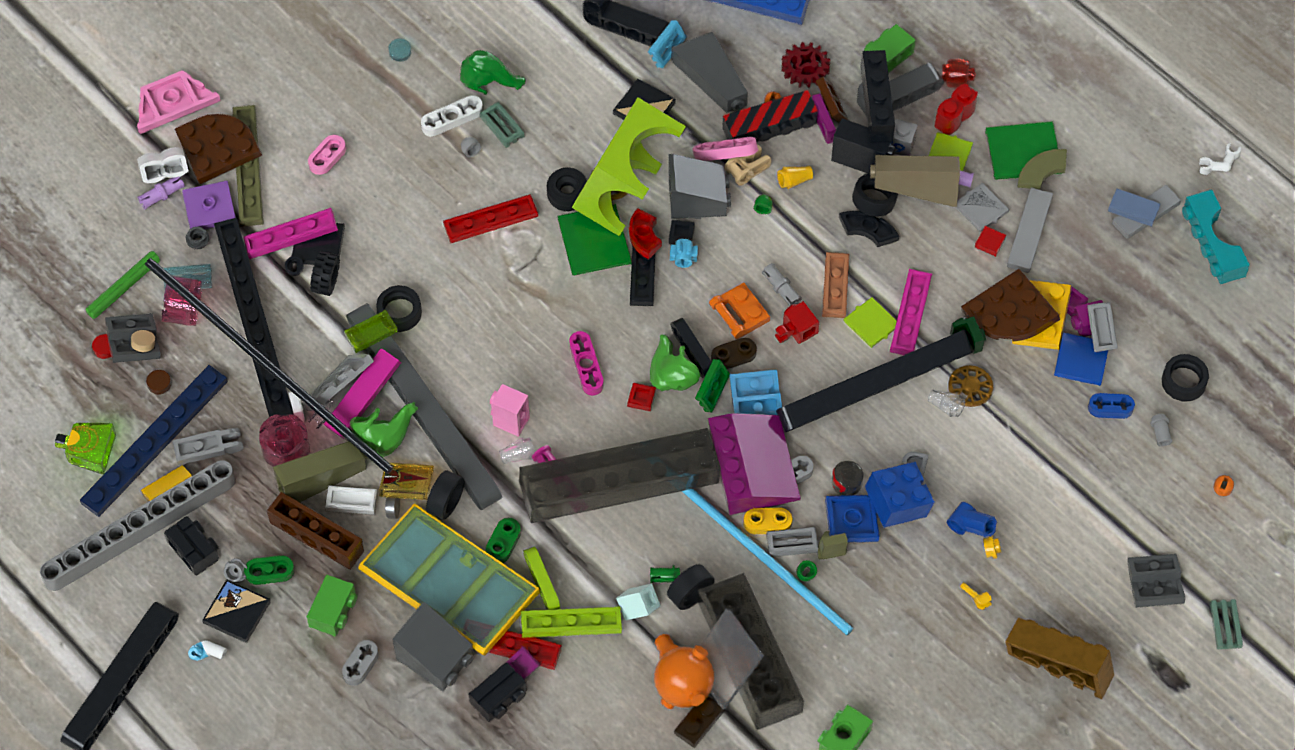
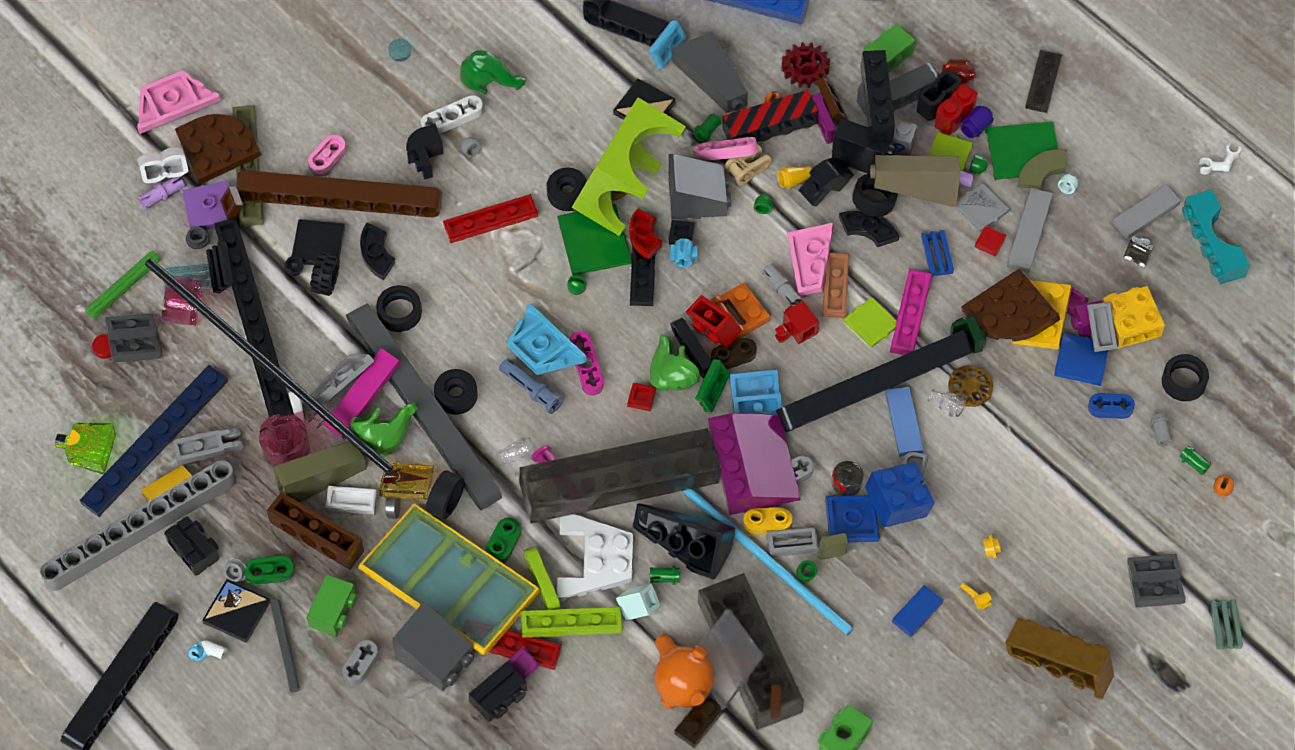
(143, 341): tan tile -> none
(158, 382): reddish brown tile -> none
(219, 267): none -> black tile
(231, 202): none -> reddish brown tile
(284, 646): none -> dark grey bar
(290, 233): dark pink tile -> none
(339, 193): none -> reddish brown beam
(370, 331): clear neon green tile -> none
(374, 252): none -> black tile
(421, 146): none -> black brick
(456, 404): none -> black tyre
(509, 409): bright pink brick -> none
(510, 137): sand green tile -> none
(538, 391): none -> sand blue pin
(542, 344): none -> medium azure wing
(575, 286): none -> green hinge
(605, 558): none -> white wing
(685, 587): black tyre -> none
(692, 539): none -> black wedge
(703, 131): none -> green pin
(713, 321): none -> red brick
(775, 704): none -> reddish brown tile
(810, 256): none -> bright pink wing
(825, 176): none -> black brick
(904, 421): none -> medium blue tile
(917, 611): none -> blue tile
(934, 237): none -> blue tile
(936, 93): none -> black brick
(968, 519): blue piece -> none
(977, 121): none -> dark purple brick
(978, 164): none -> green hinge
(1043, 81): none -> clear smoke tile
(1063, 184): none -> light aqua hinge
(1134, 207): sand blue tile -> none
(1135, 316): none -> yellow brick
(1139, 250): none -> clear smoke tile
(1195, 460): none -> green pin

